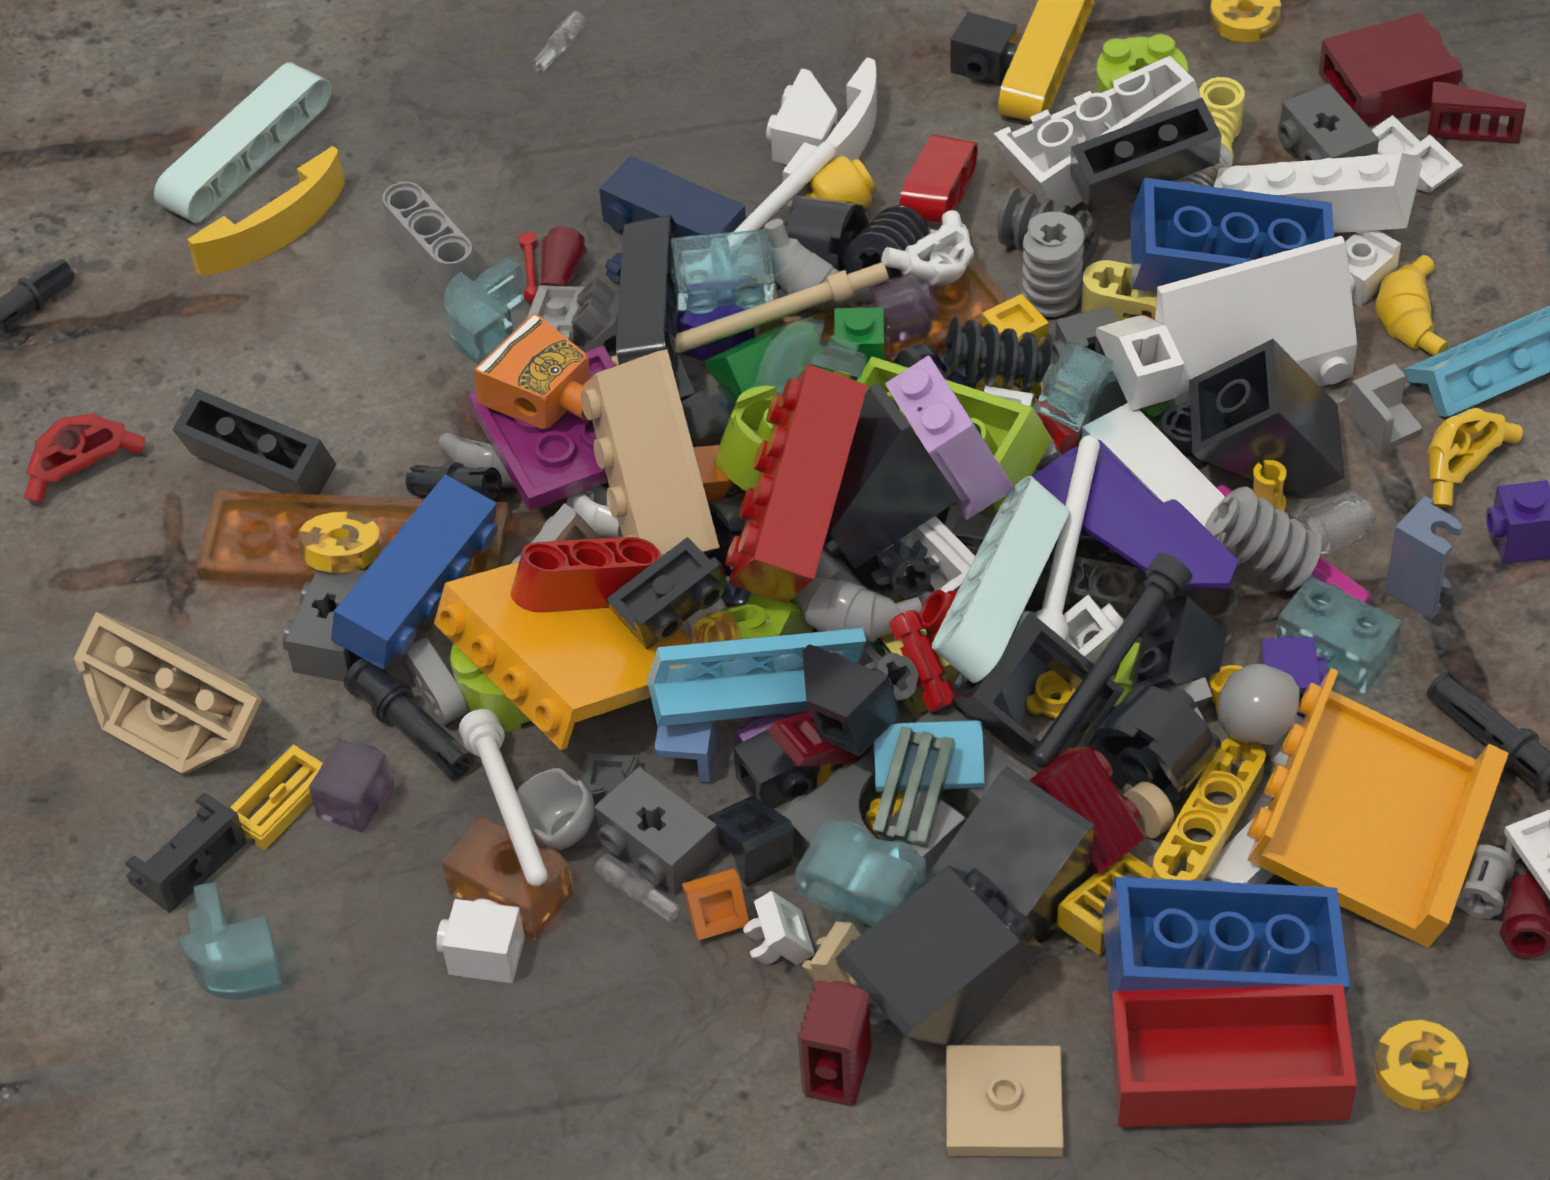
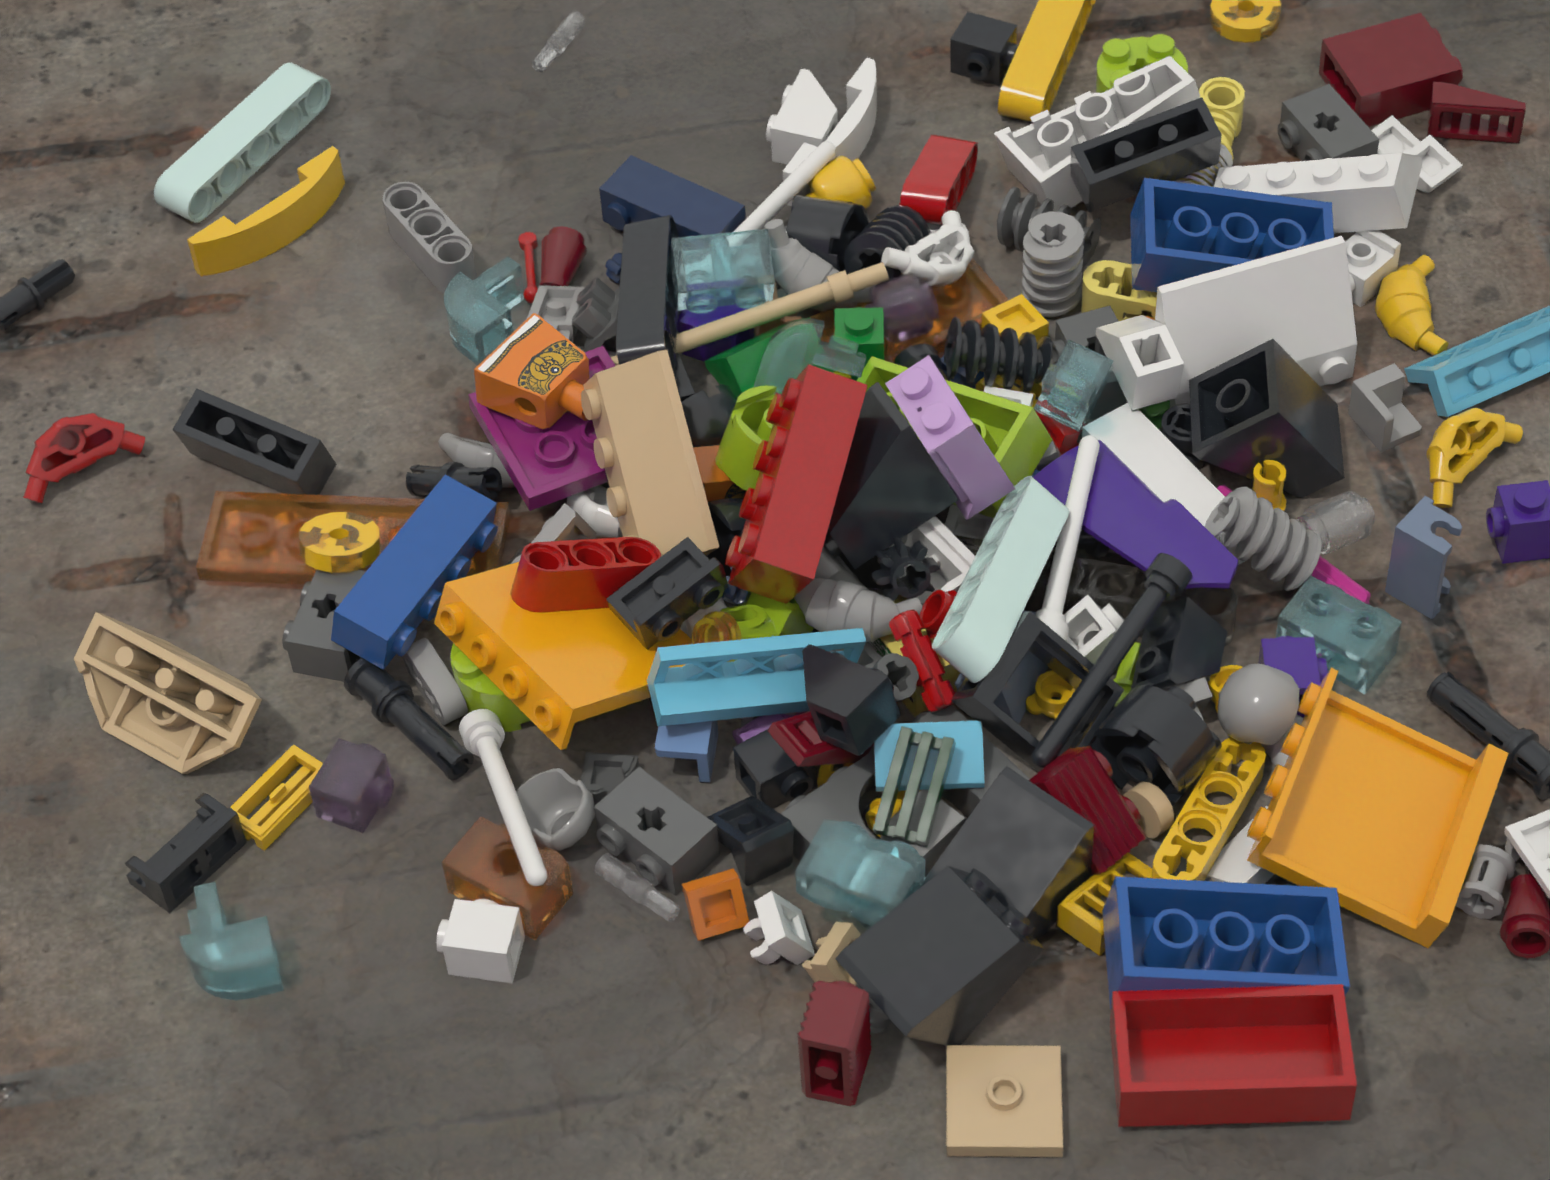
(1420, 1087): yellow piece -> none

